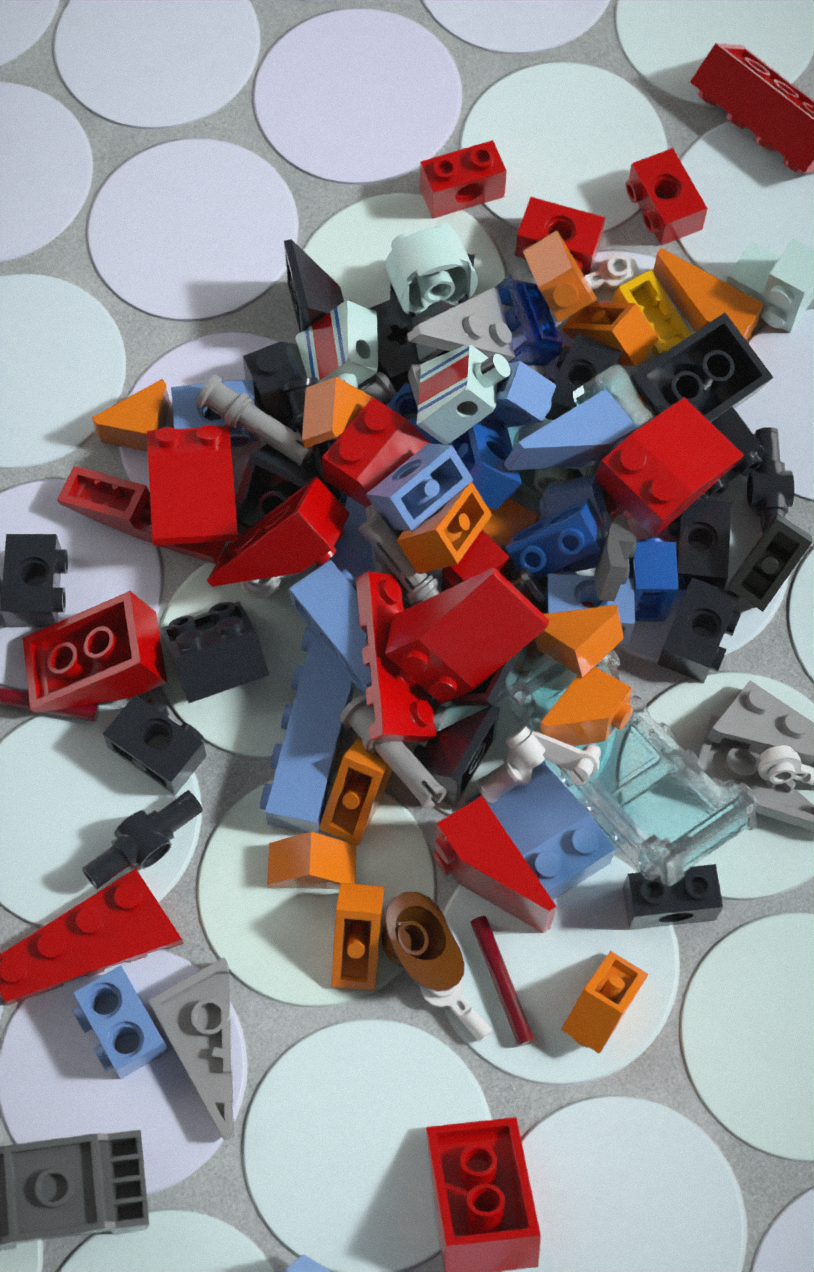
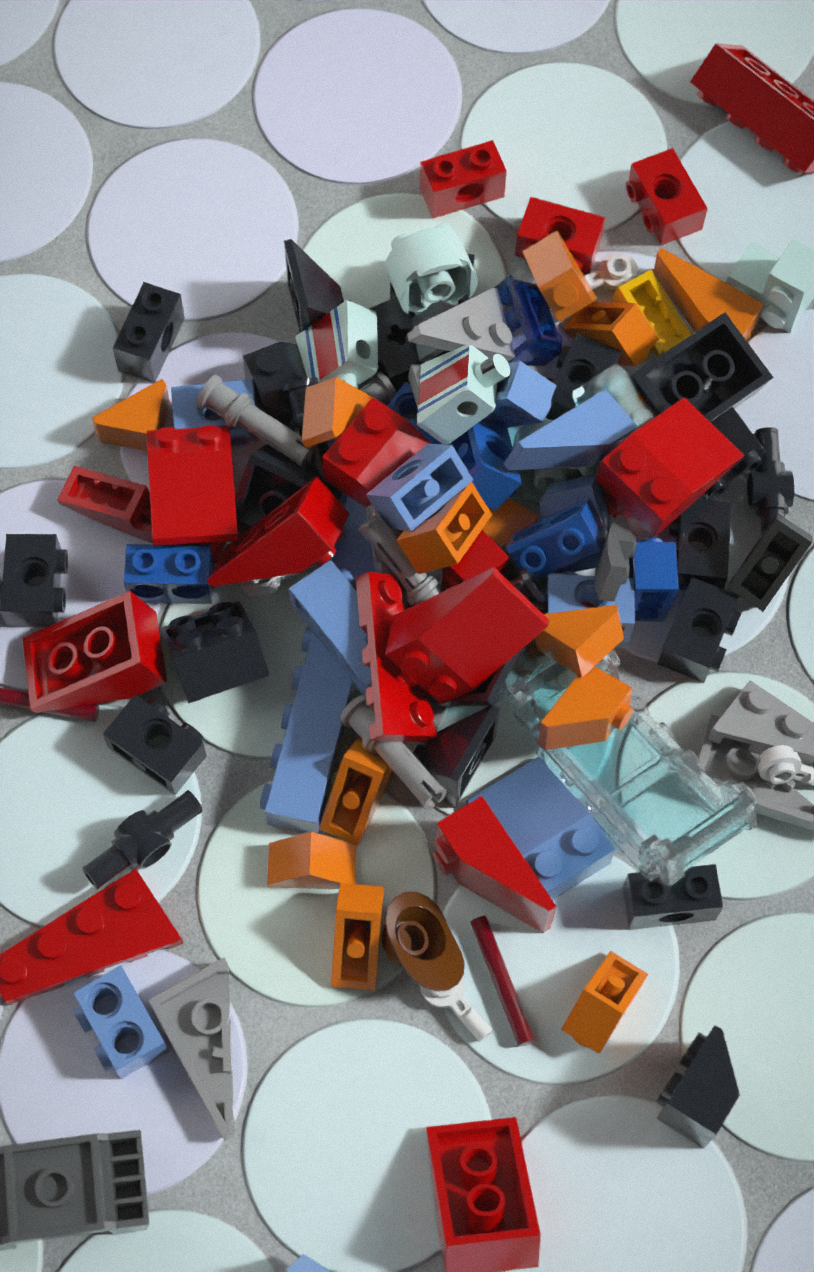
(149, 332): none -> black brick
(169, 573): none -> blue brick
(527, 752): white pin -> none
(704, 1094): none -> black slope

